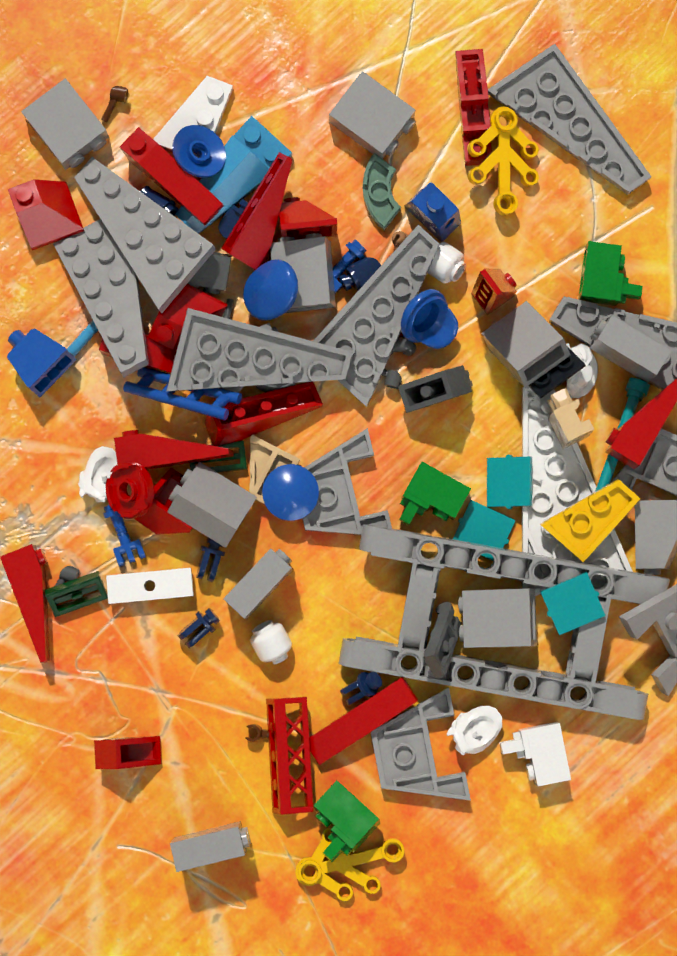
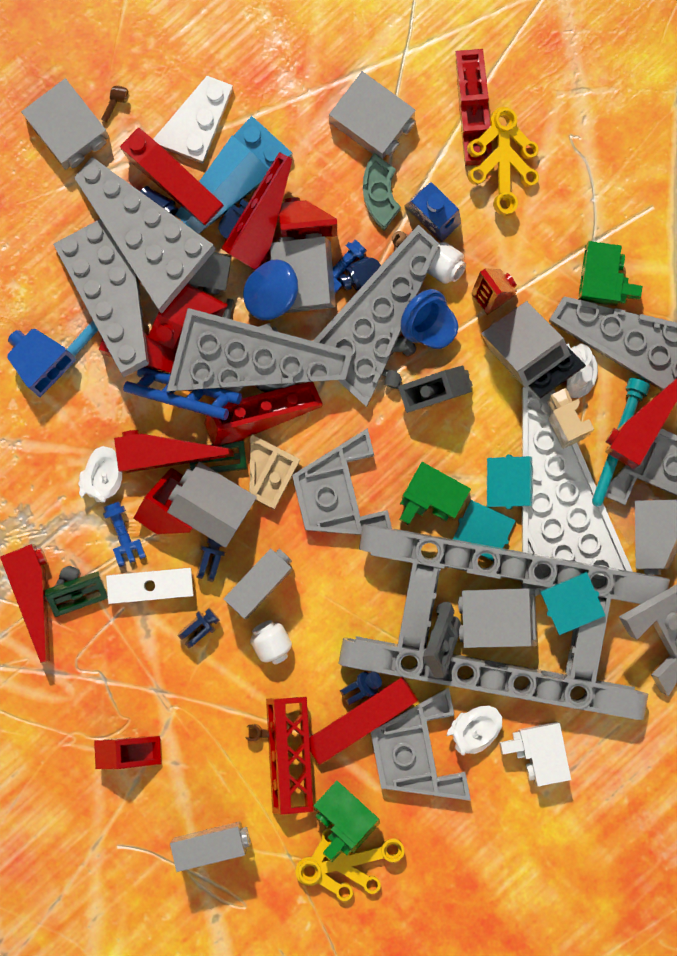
(45, 211): slope -> none
(141, 486): red tile -> none
(205, 144): blue dish -> none
(290, 492): blue dish -> none
(561, 107): light grey wing -> none
(591, 519): yellow wing -> none
(628, 348): light grey brick -> none

